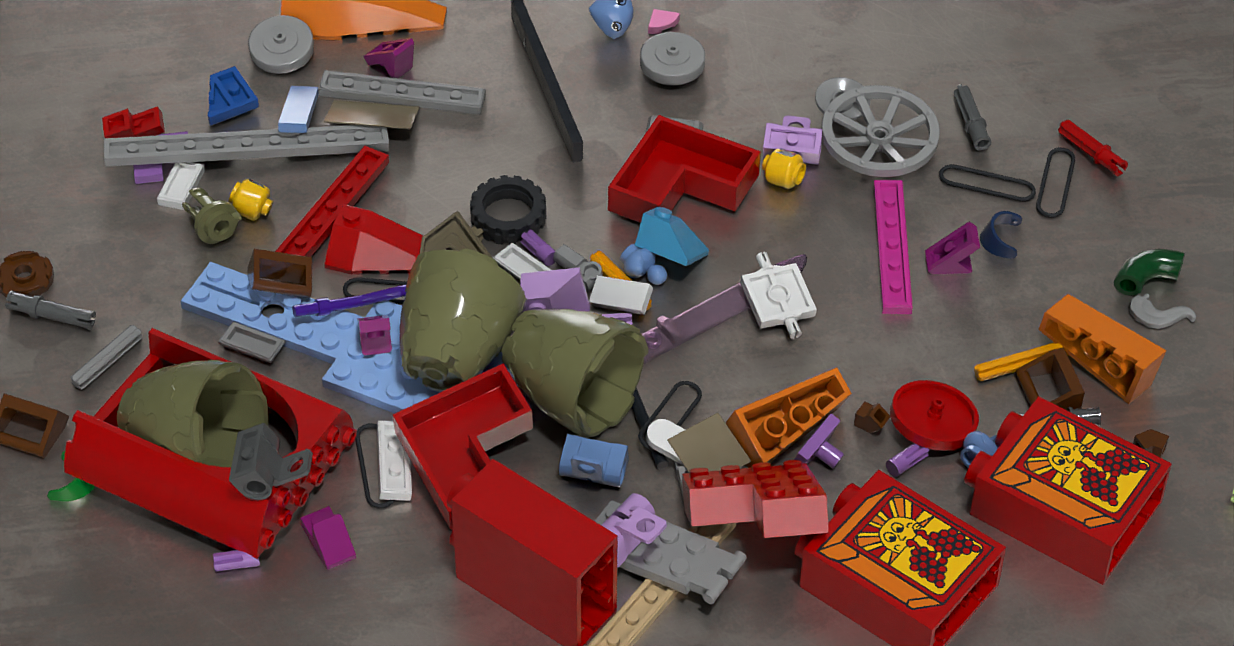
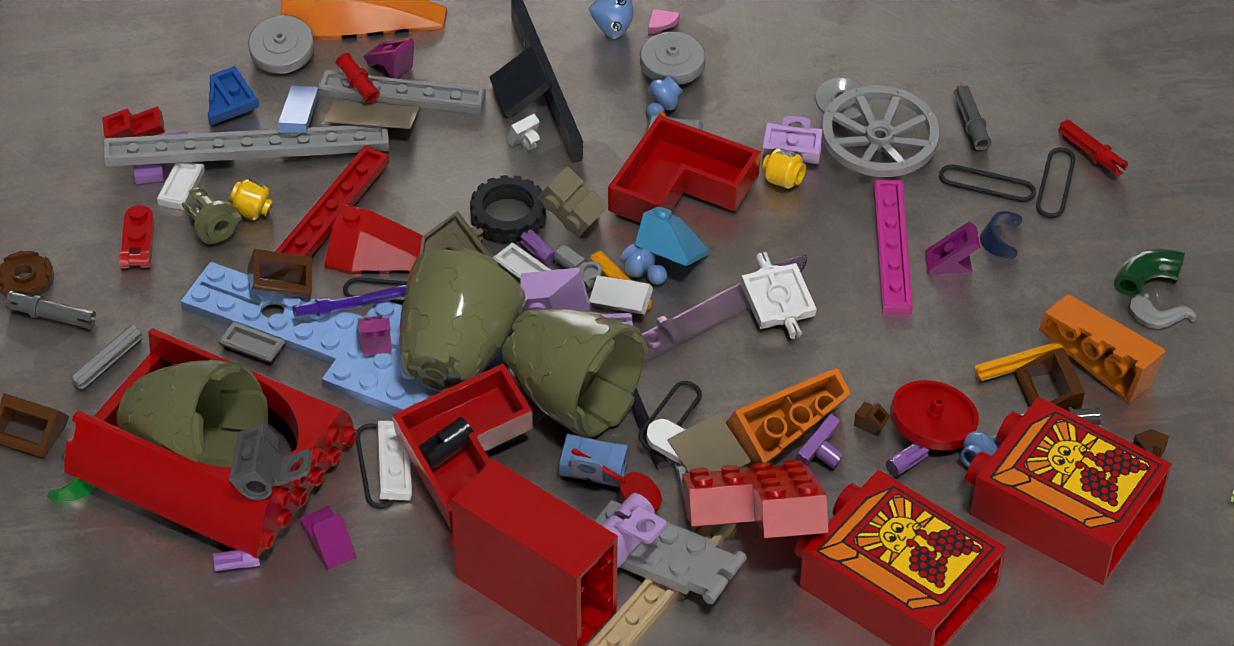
(137, 237): none -> red plate
(357, 77): none -> red pin
(446, 442): none -> black hinge
(520, 81): none -> black tile
(524, 133): none -> white tile
(572, 202): none -> dark tan brick
(633, 483): none -> red piece
(666, 94): none -> medium blue animal

